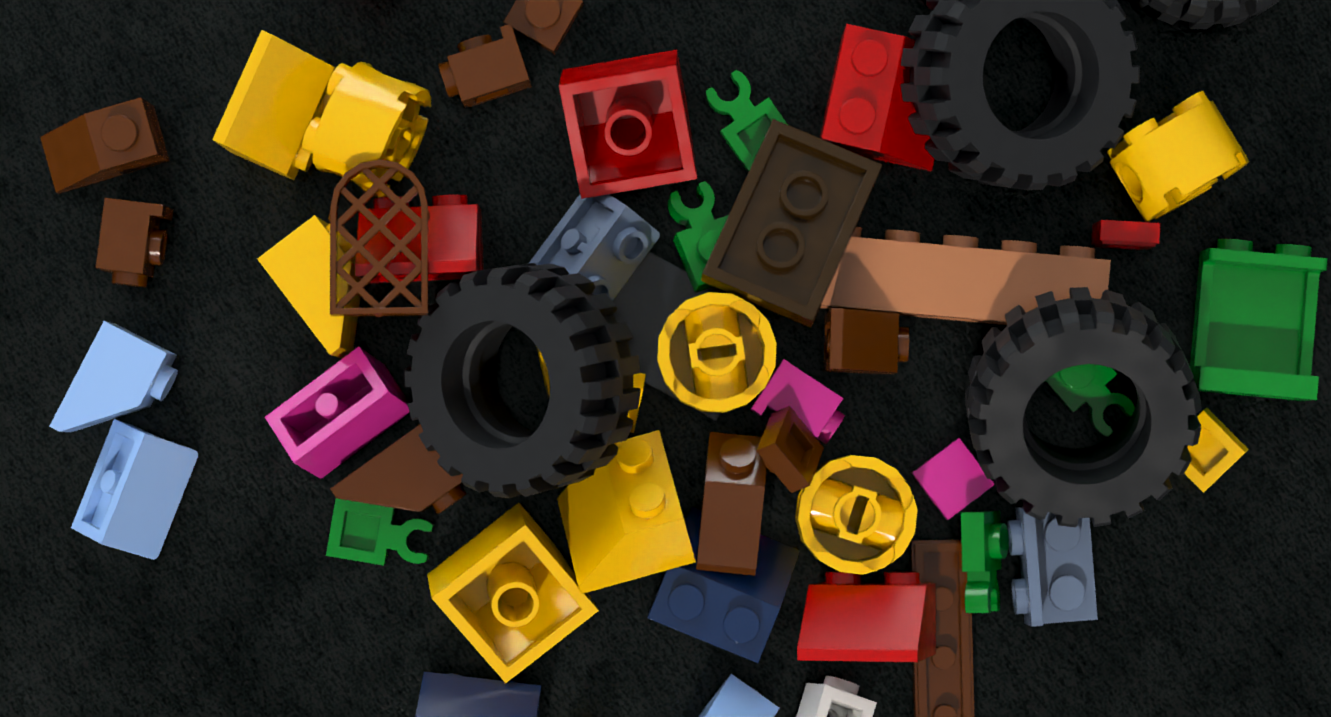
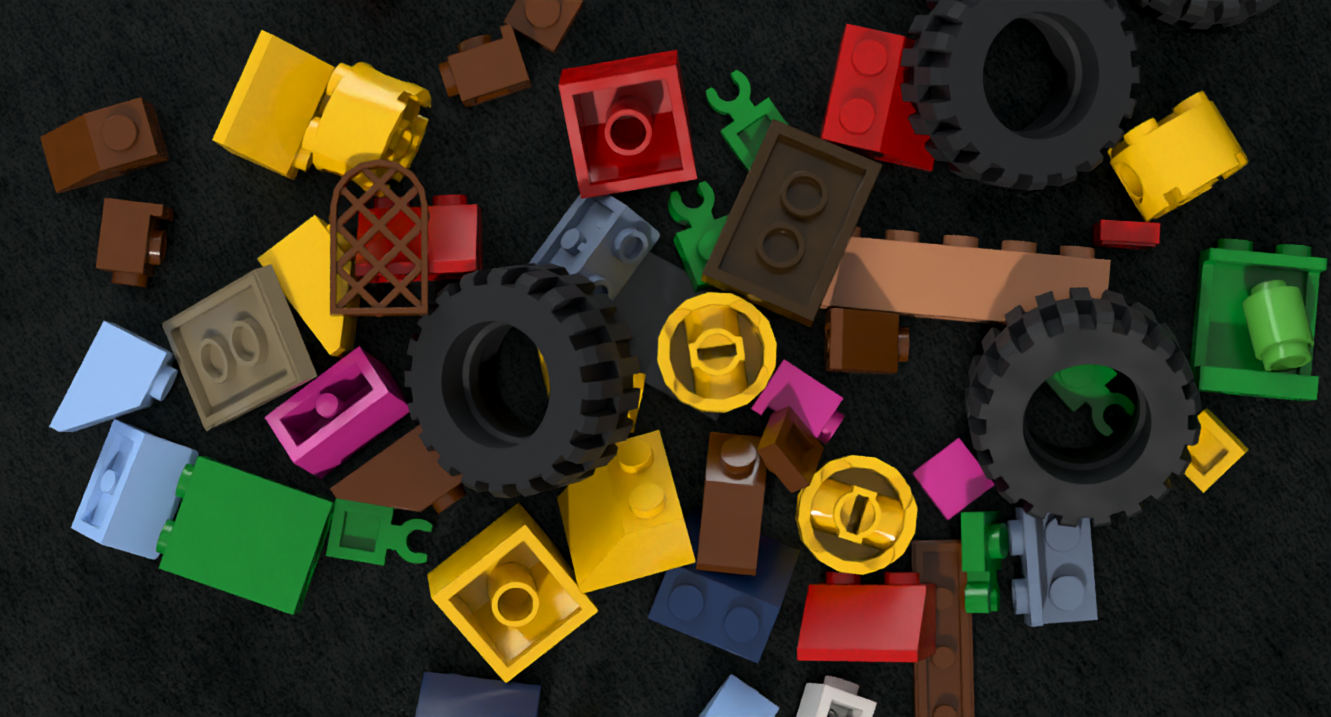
(239, 348): none -> dark tan tile
(245, 534): none -> green panel
(1278, 326): none -> bright green brick

